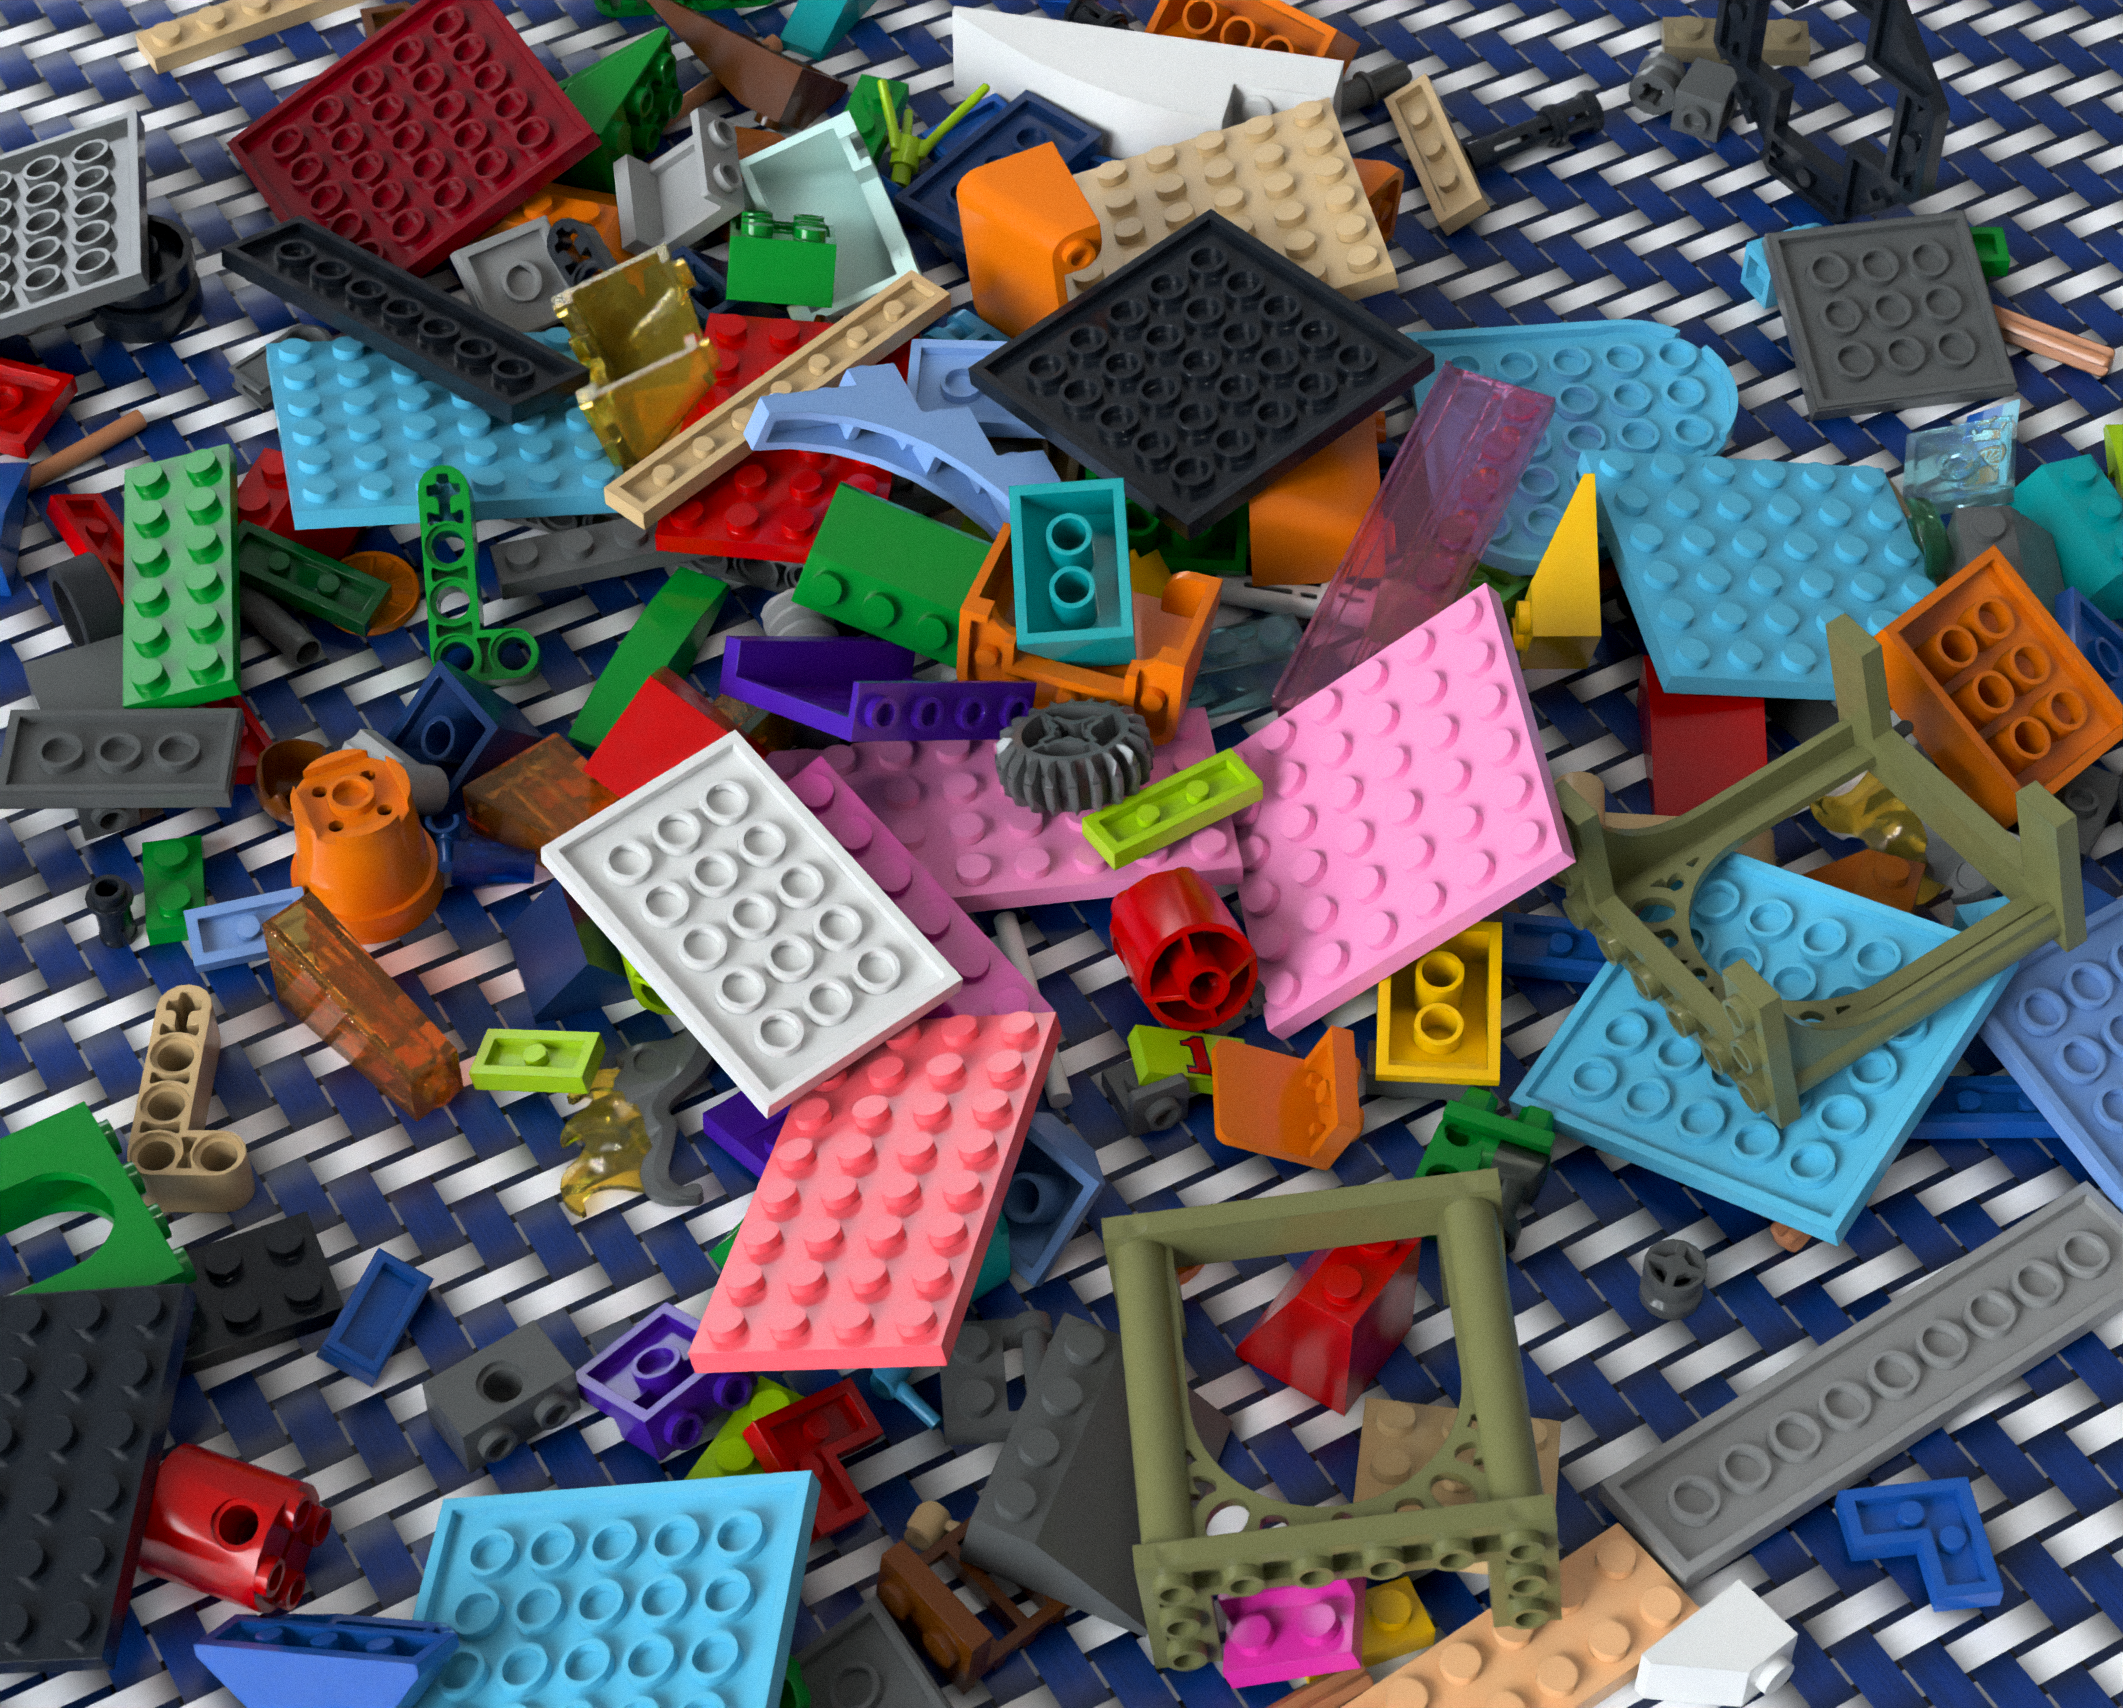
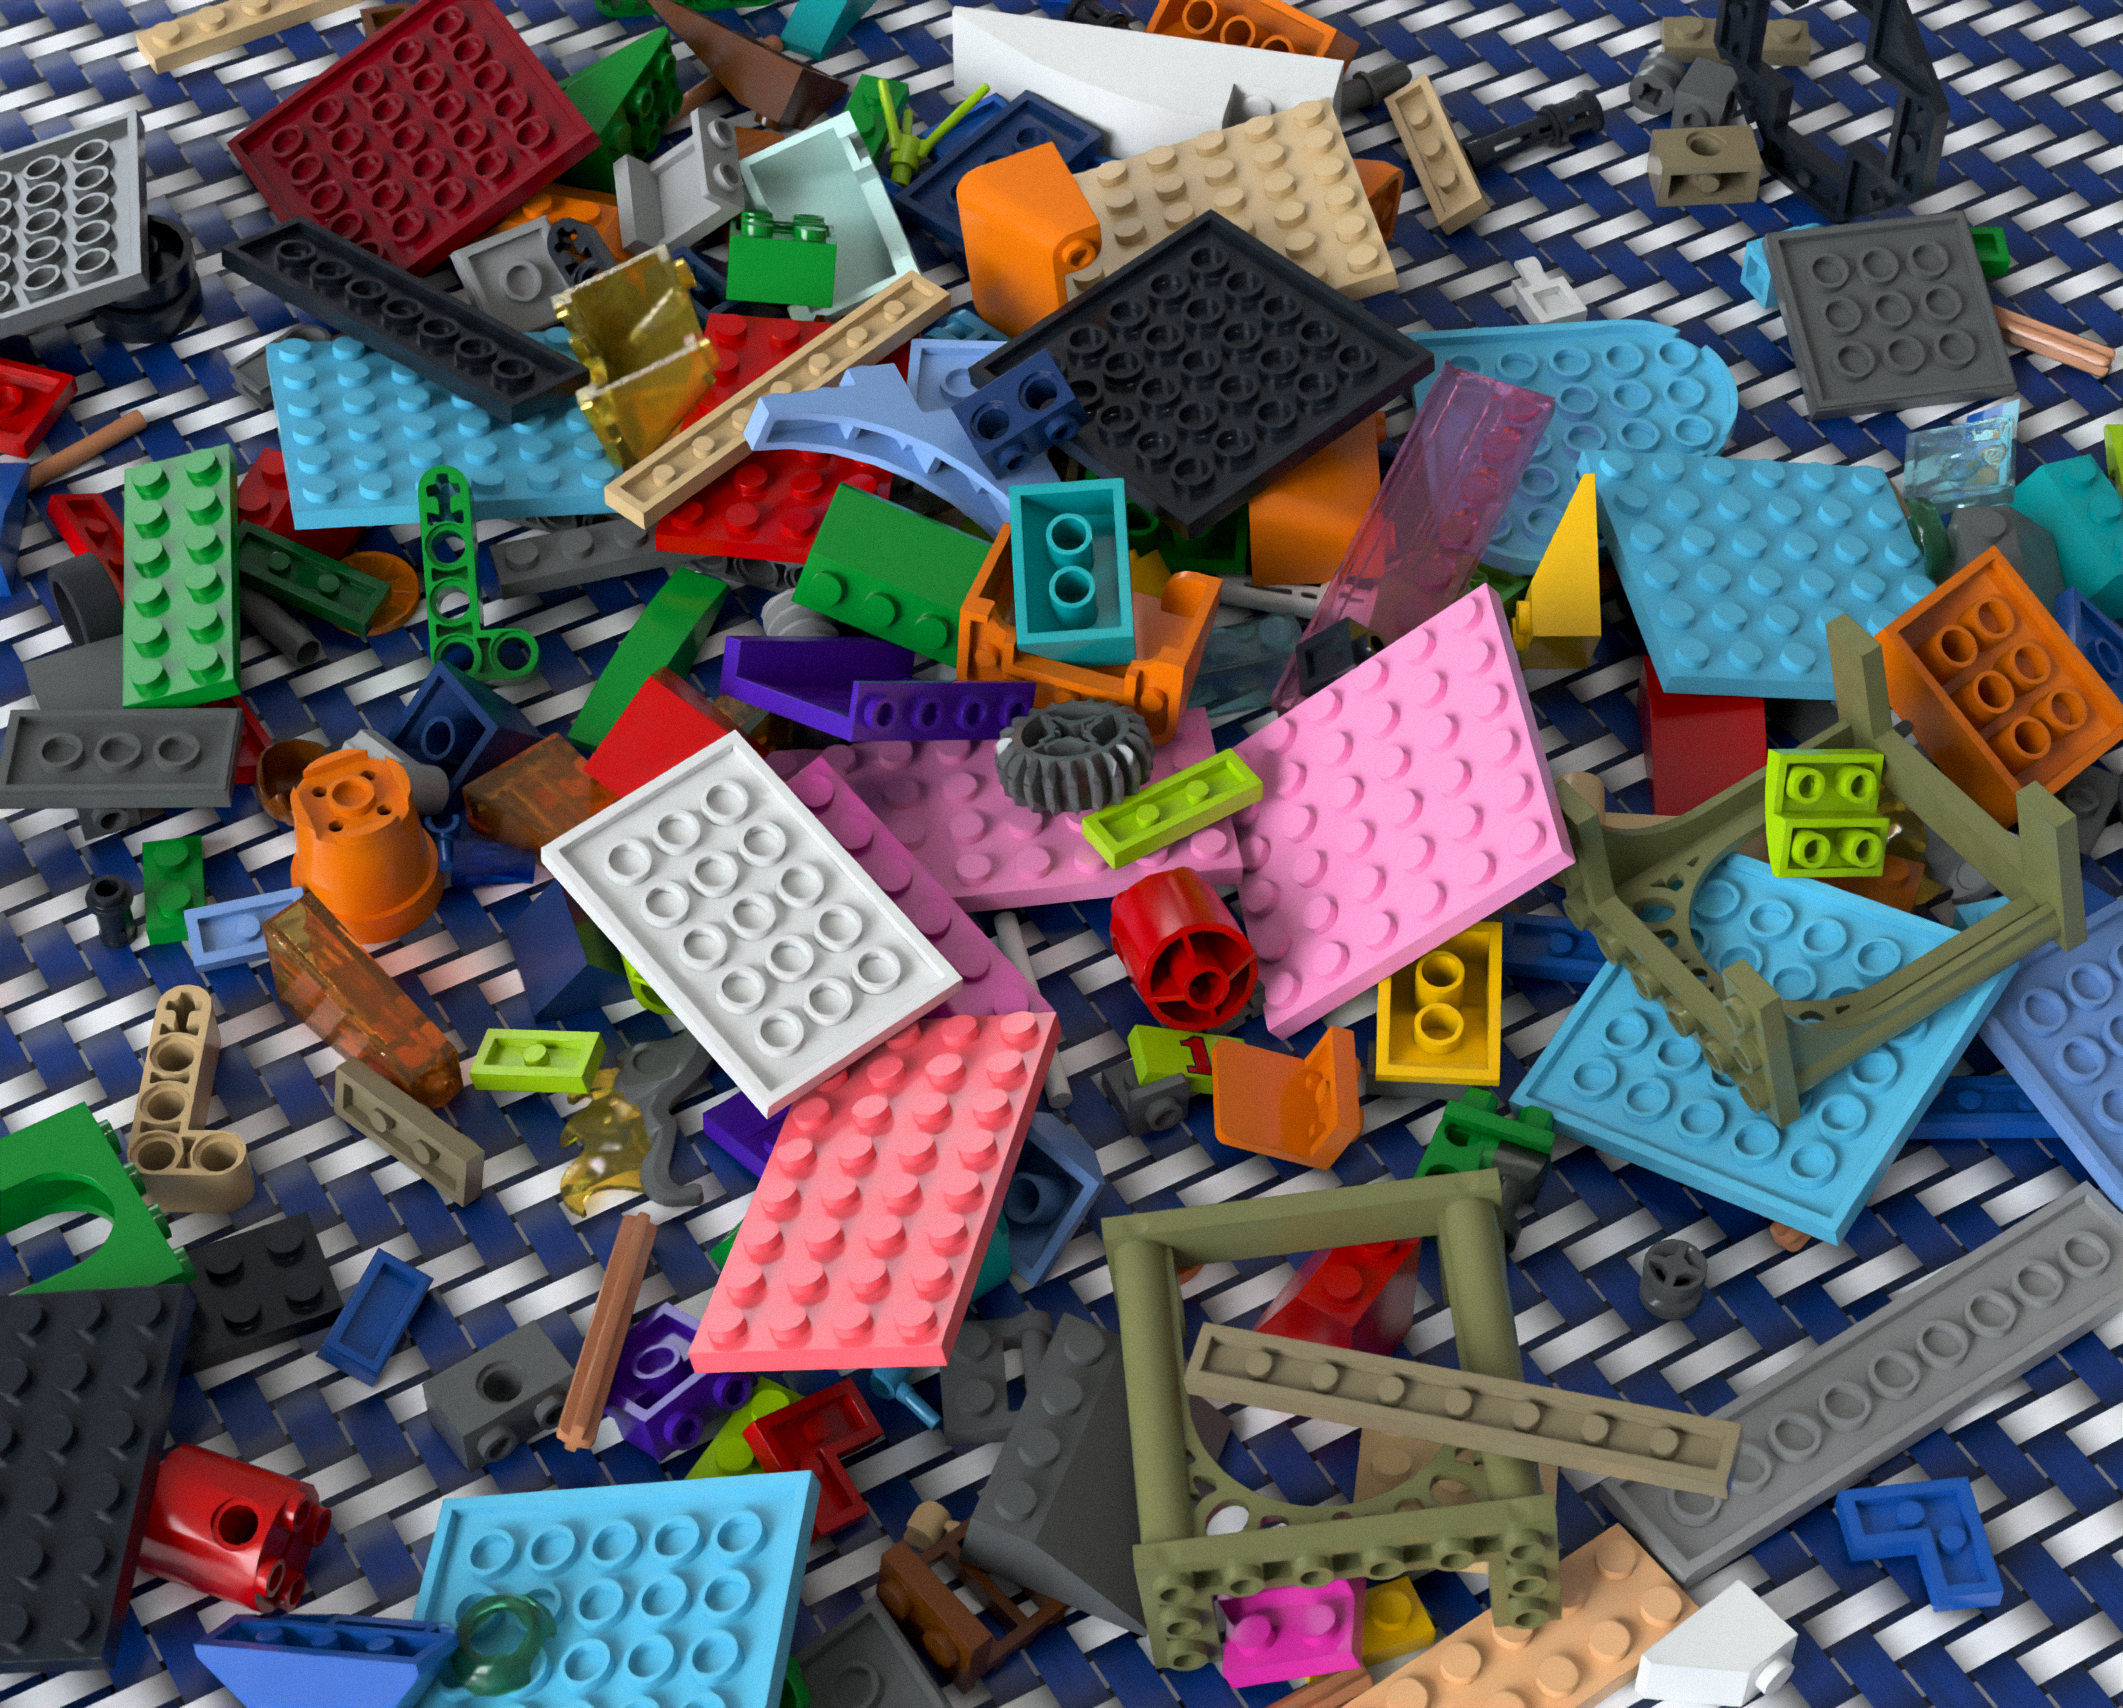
(409, 1131): none -> dark tan plate
(501, 1672): none -> clear green piece
(606, 1333): none -> nougat axle
(1015, 403): none -> dark blue brick
(1334, 654): none -> black bracket
(1466, 1409): none -> dark tan plate
(1545, 299): none -> white plate
(1704, 166): none -> dark tan brick
(1824, 813): none -> lime slope

